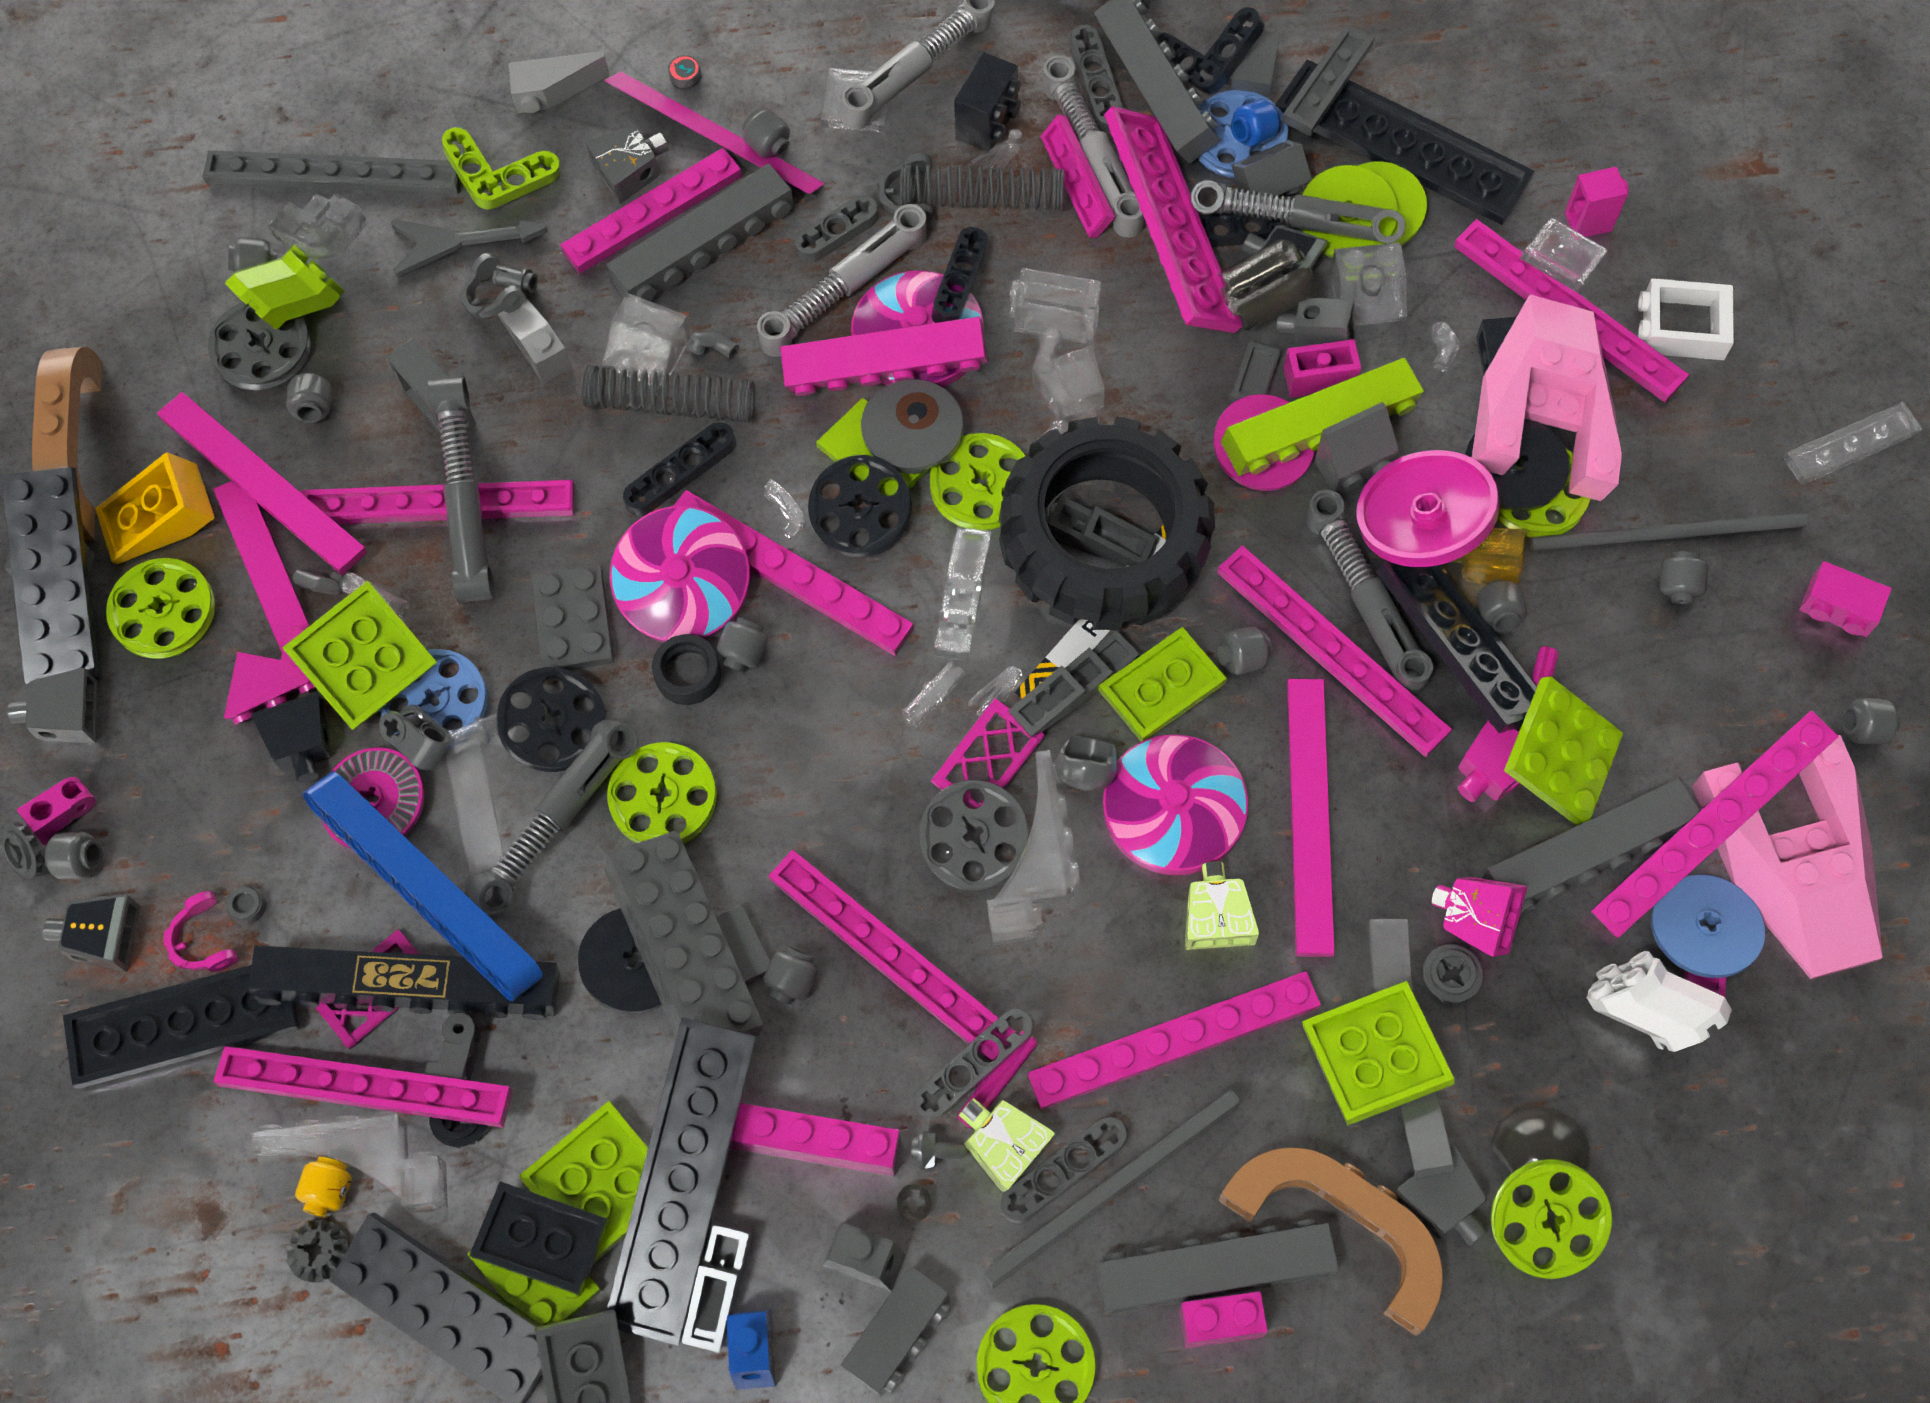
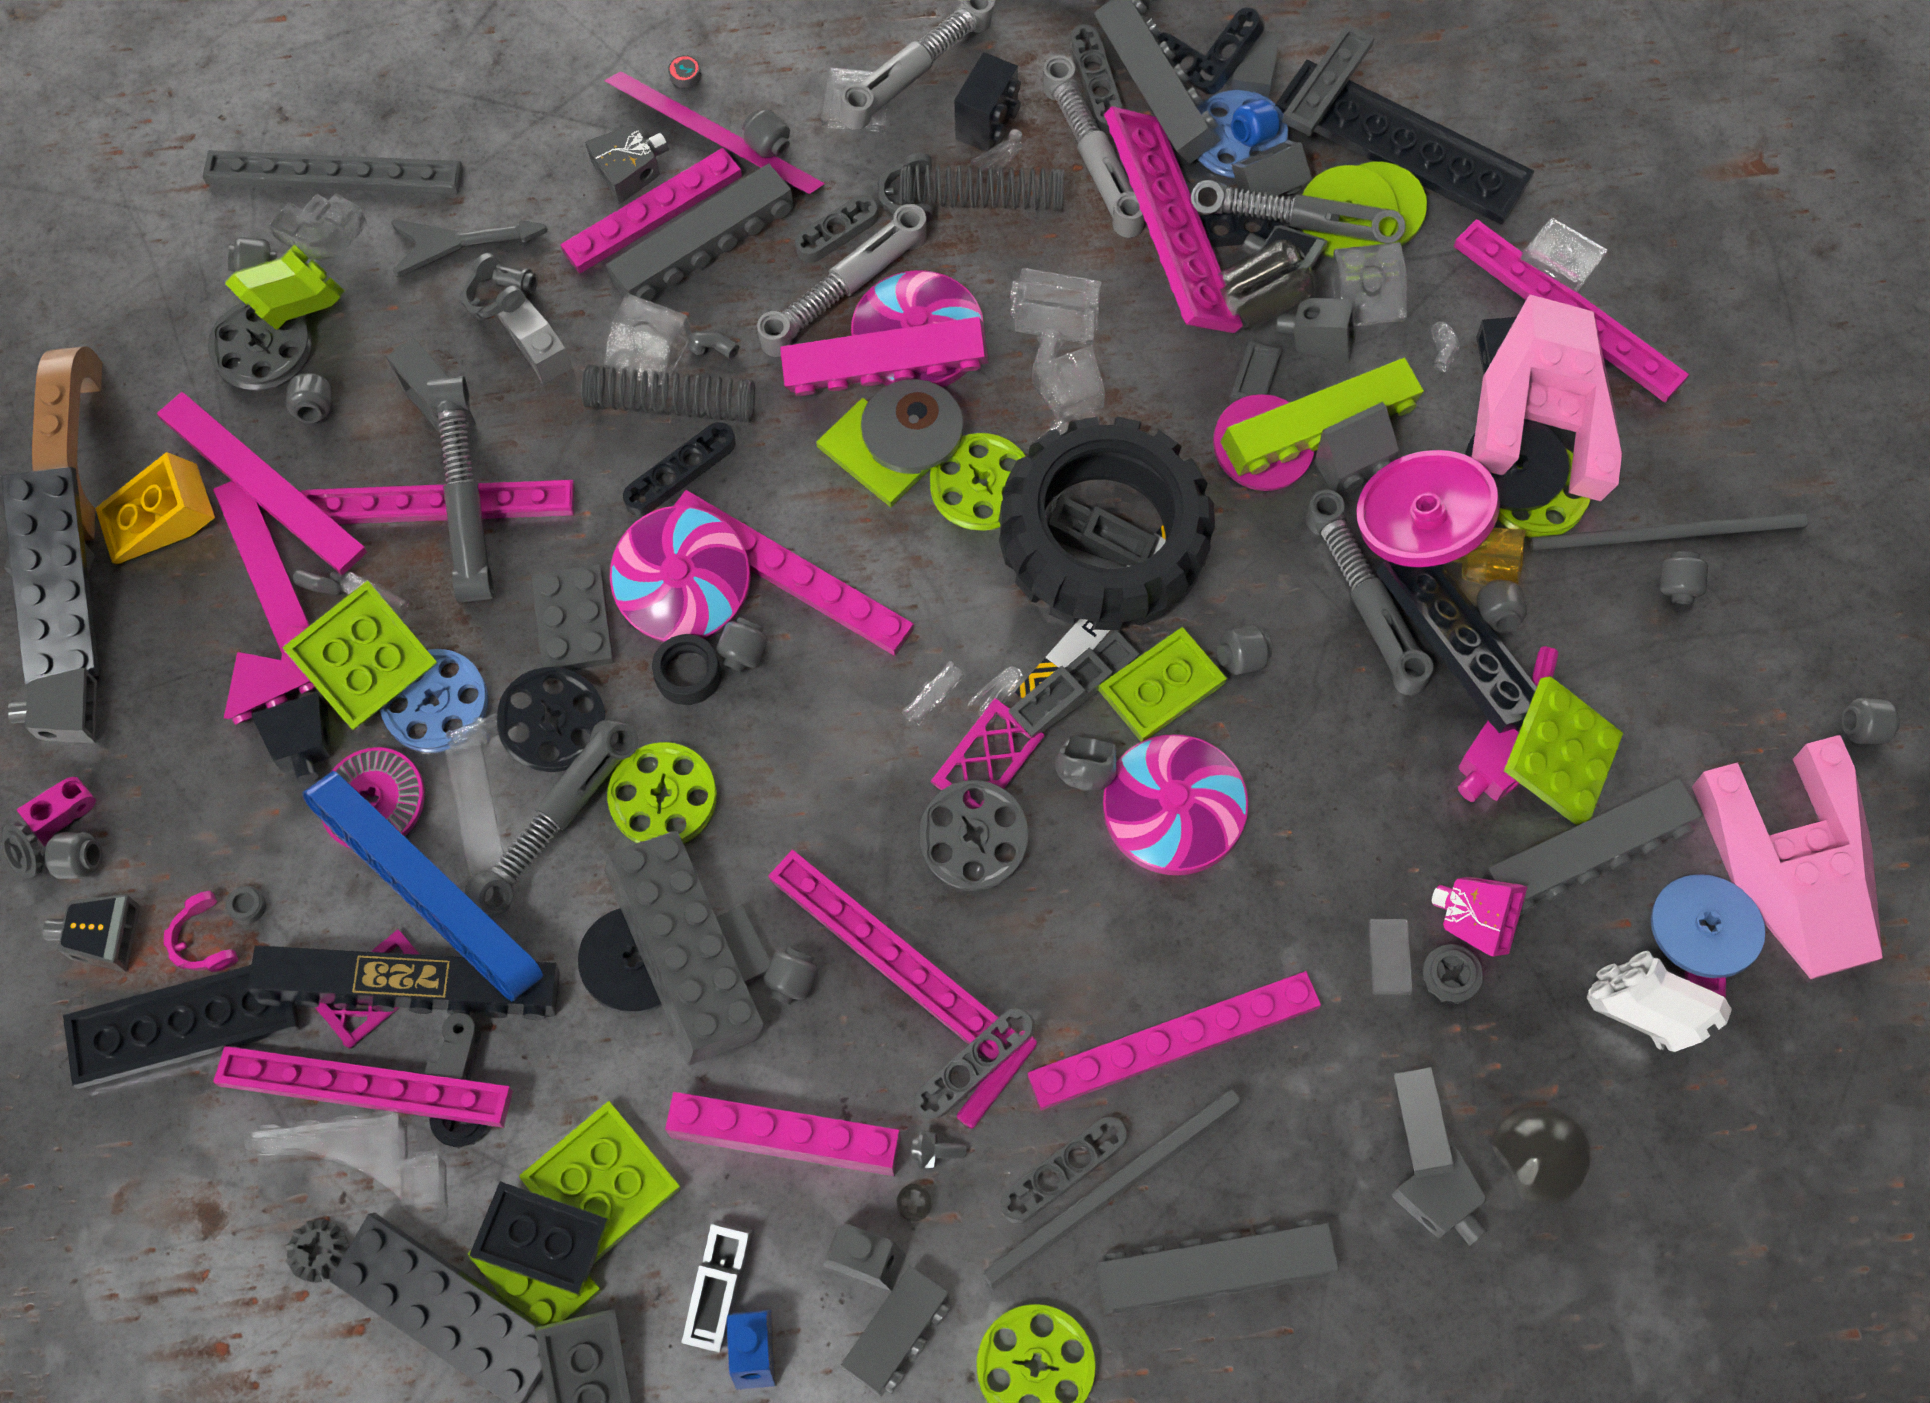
(148, 601): lime wedge -> none
(323, 1186): yellow head -> none
(418, 736): dark grey piece -> none
(489, 179): lime beam -> none
(549, 81): light grey slope -> none
(681, 1180): plate -> none
(787, 506): clear piece -> none
(852, 491): black wedge -> none
(958, 276): black beam -> none
(962, 594): clear slope -> none
(1003, 1140): yellowish green torso -> none
(1043, 869): clear arch -> none
(1078, 176): dark pink tile -> none
(1219, 911): yellowish green torso -> none
(1223, 1319): dark pink brick -> none
(1310, 819): dark pink tile -> none
(1320, 366): dark pink brick -> none
(1334, 651): dark pink plate -> none
(1370, 1206): medium nougat arch -> none
(1377, 1053): lime plate -> none
(1567, 1224): lime wedge -> none
(1596, 201): dark pink brick -> none
(1688, 344): white window -> none
(1714, 824): dark pink plate -> none
(1845, 599): dark pink brick -> none
(1852, 443): clear tile -> none

